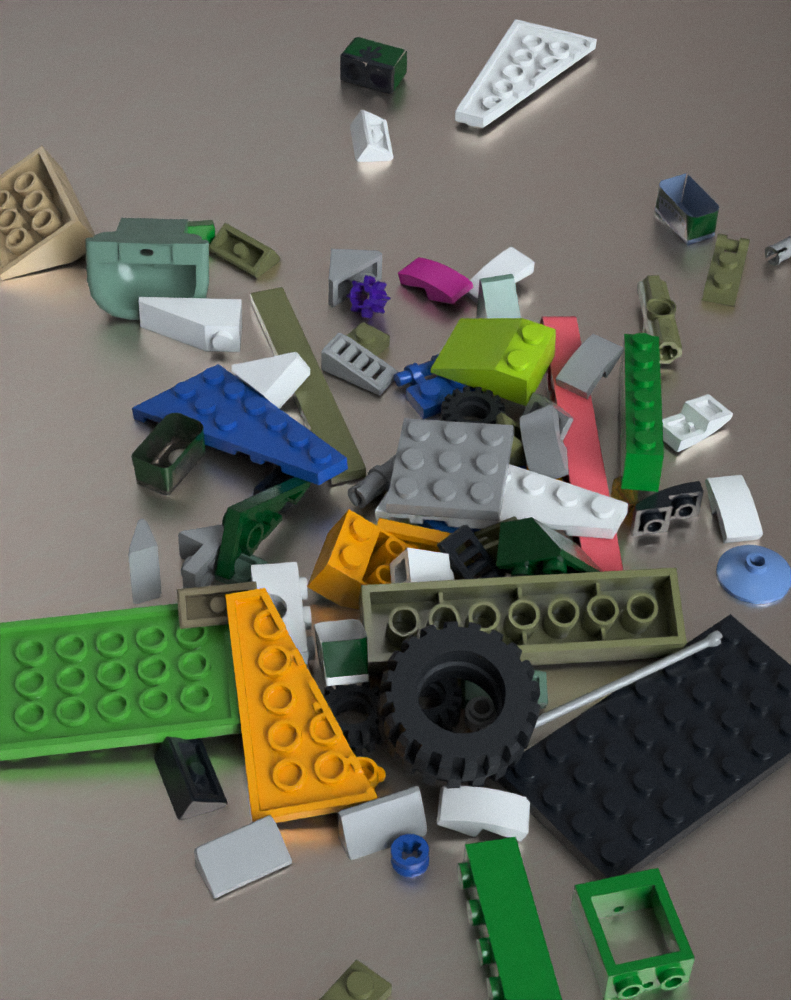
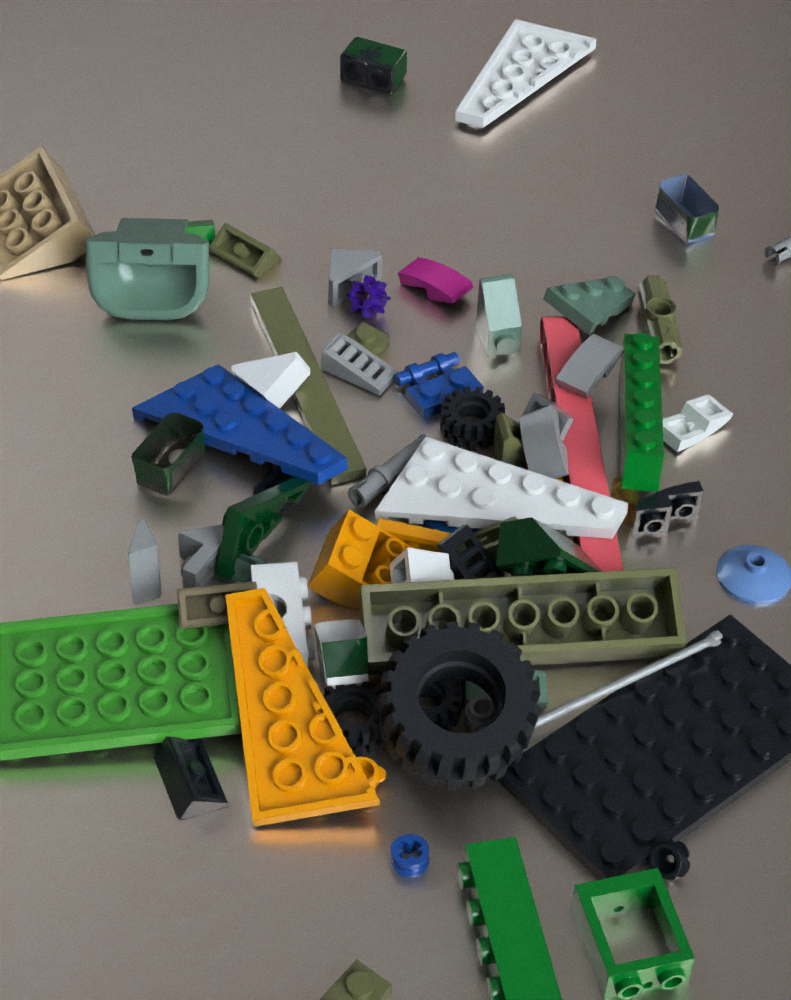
(195, 321): white slope -> none
(241, 856): light grey slope -> none
(370, 138): white slope -> none
(381, 821): light grey slope -> none
(450, 469): light grey plate -> none
(479, 808): white slope -> none
(498, 356): lime slope -> none
(507, 262): white slope -> none
(590, 301): none -> sand green wing
(659, 858): none -> black plate
(726, 270): olive plate -> none
(734, 507): white slope -> none

